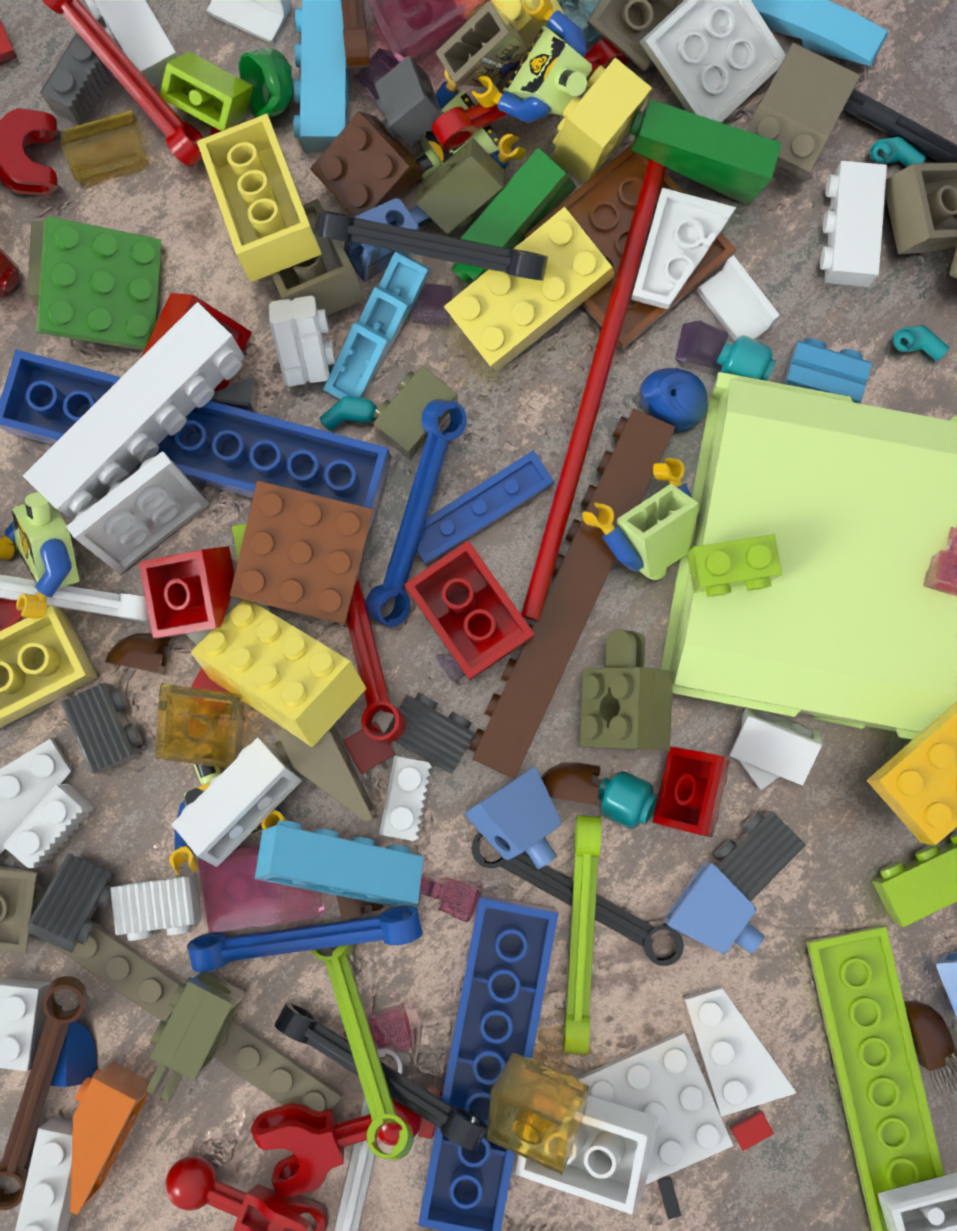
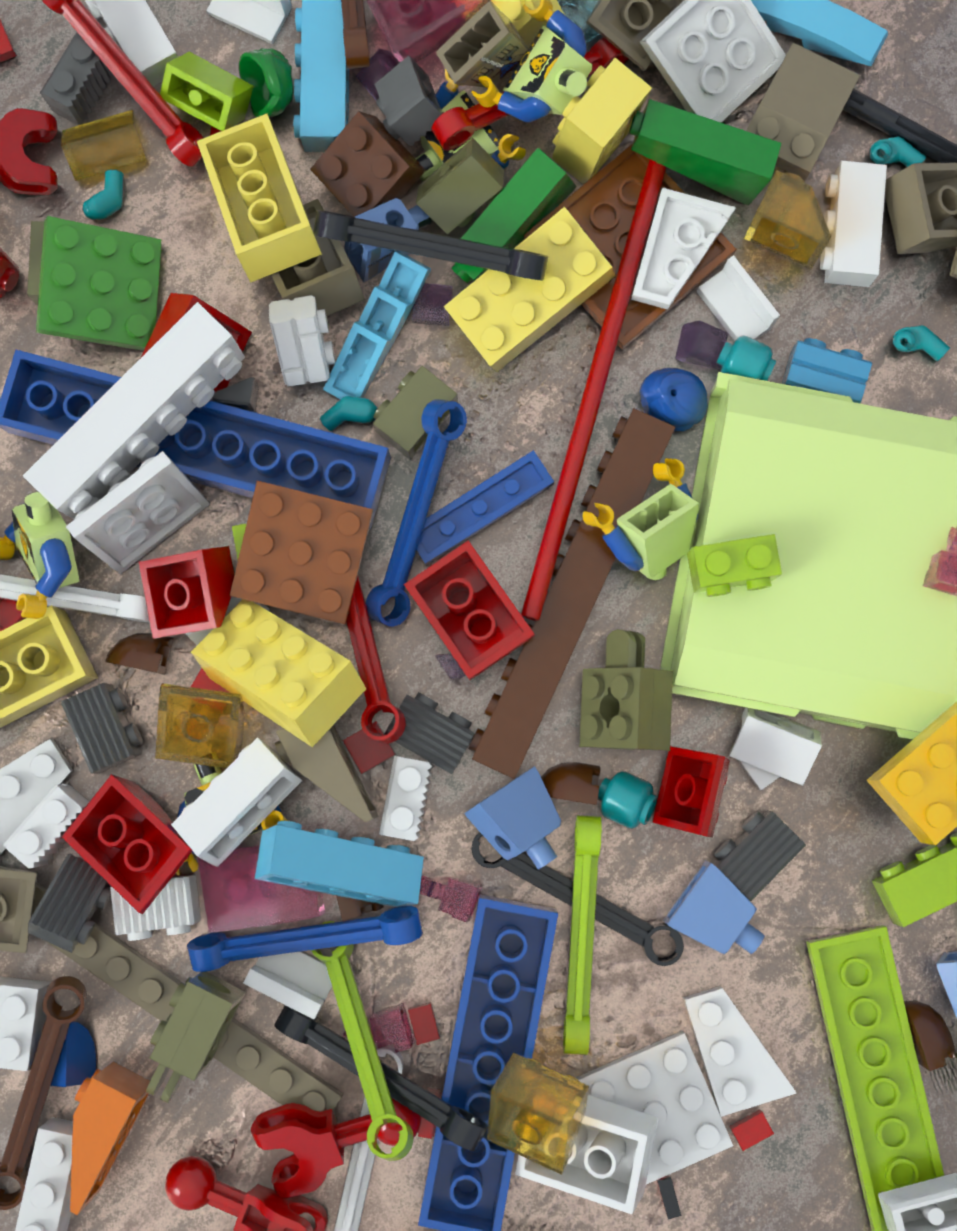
(108, 200): none -> teal arm
(128, 841): none -> red slope
(292, 980): none -> white panel
(424, 1023): none -> red piece
(790, 221): none -> clear yellow slope

